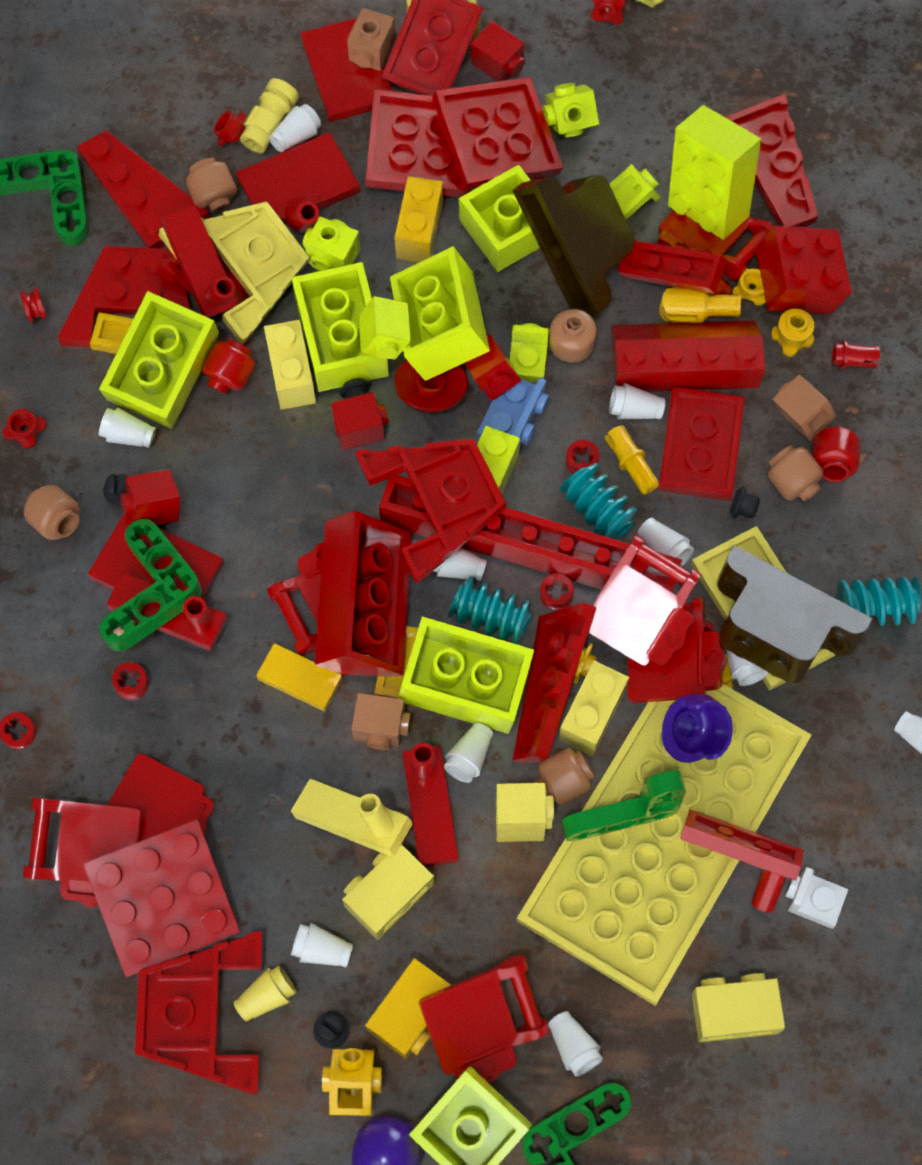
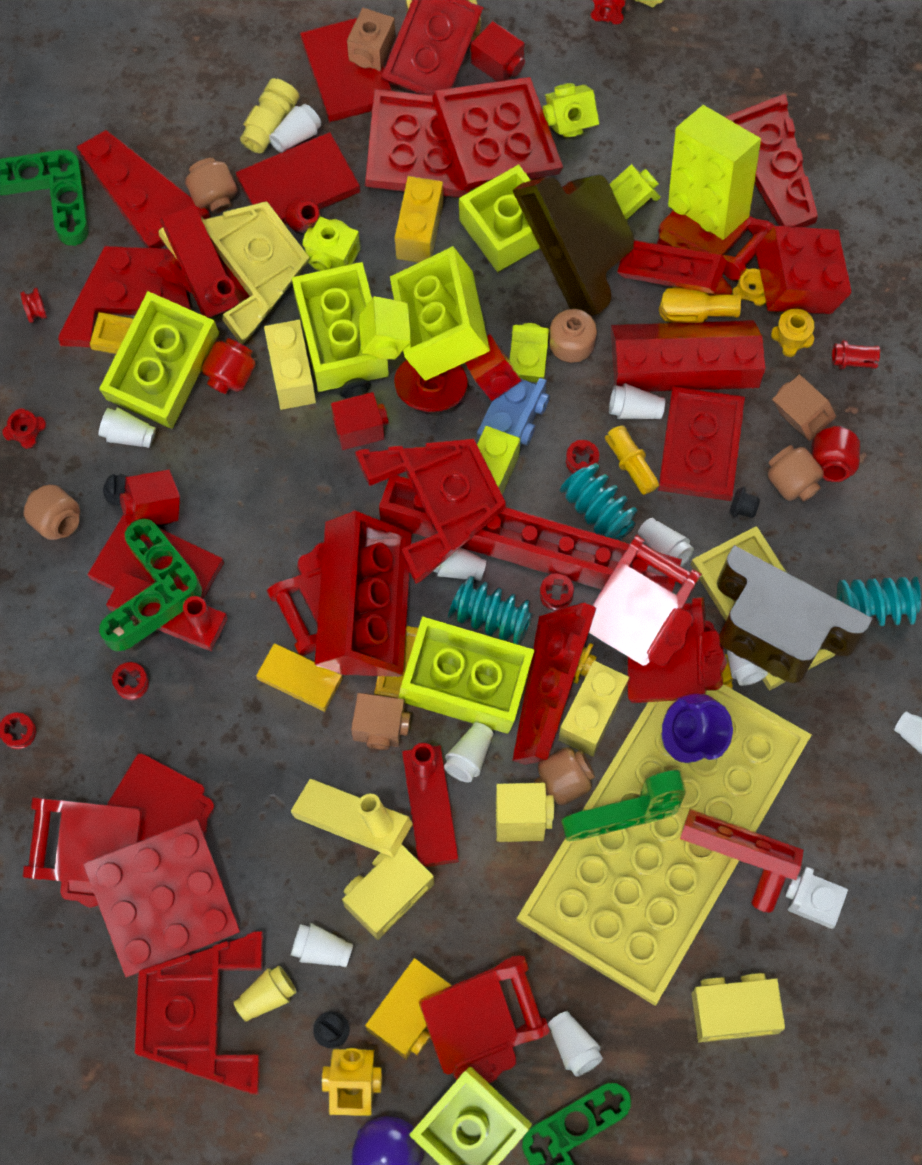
(229, 127): red plate -> none

